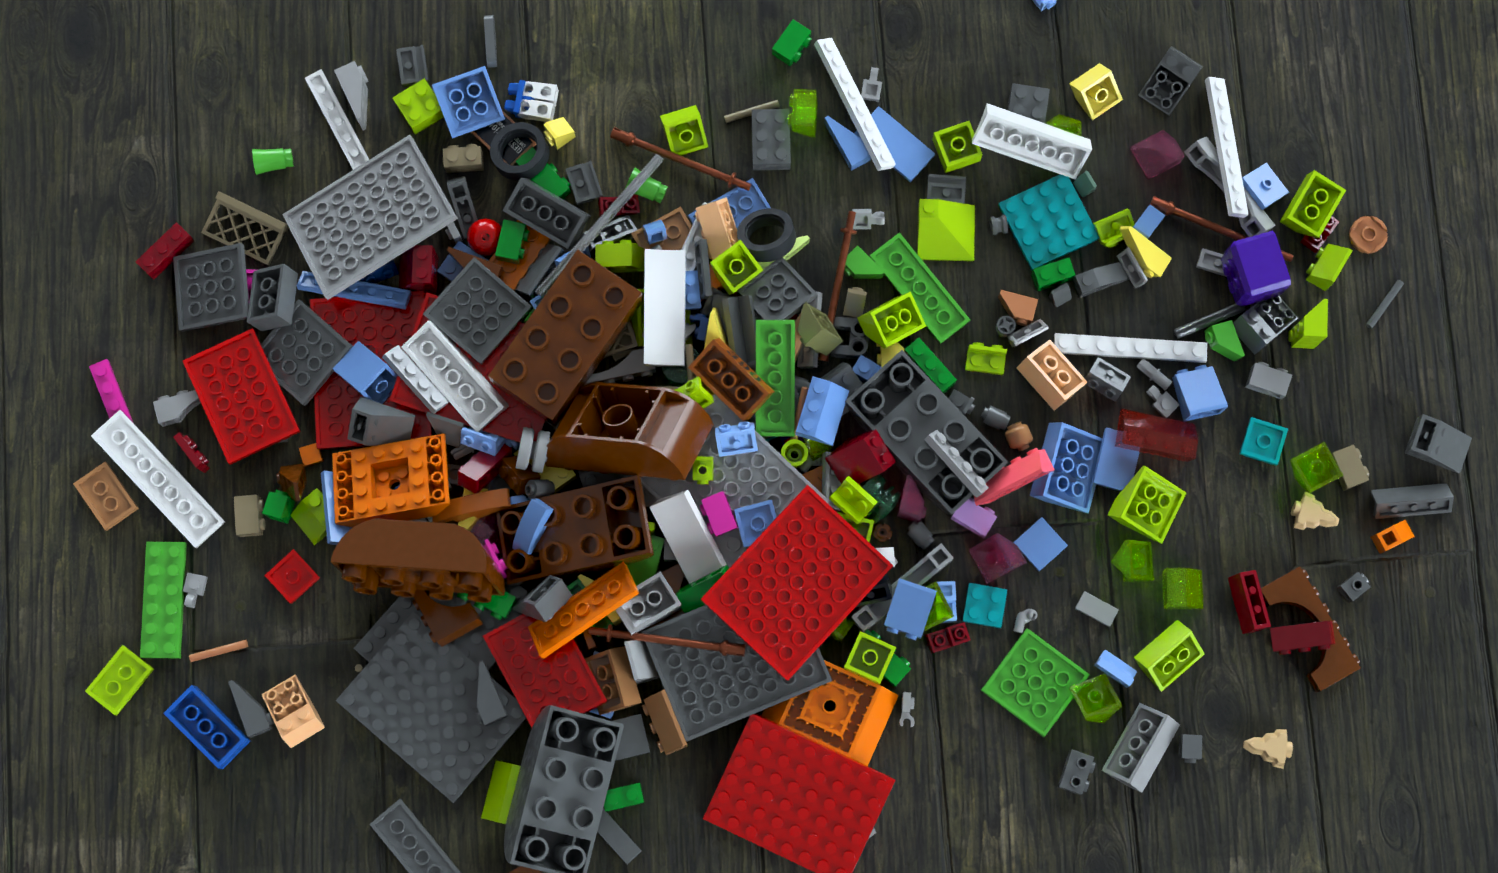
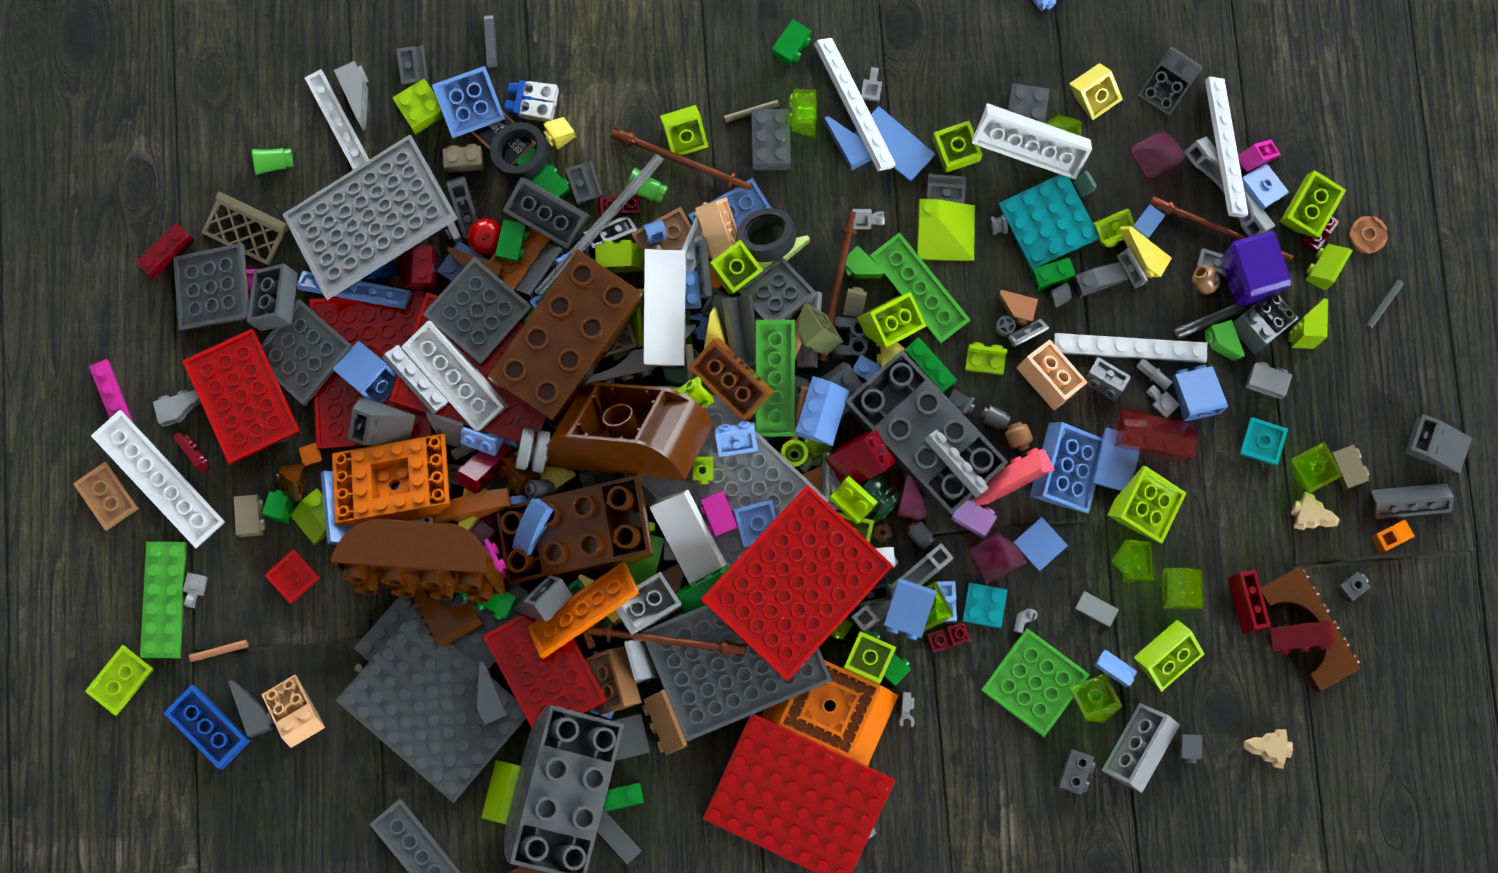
(1206, 279): none -> medium nougat head
(1258, 155): none -> dark pink slope

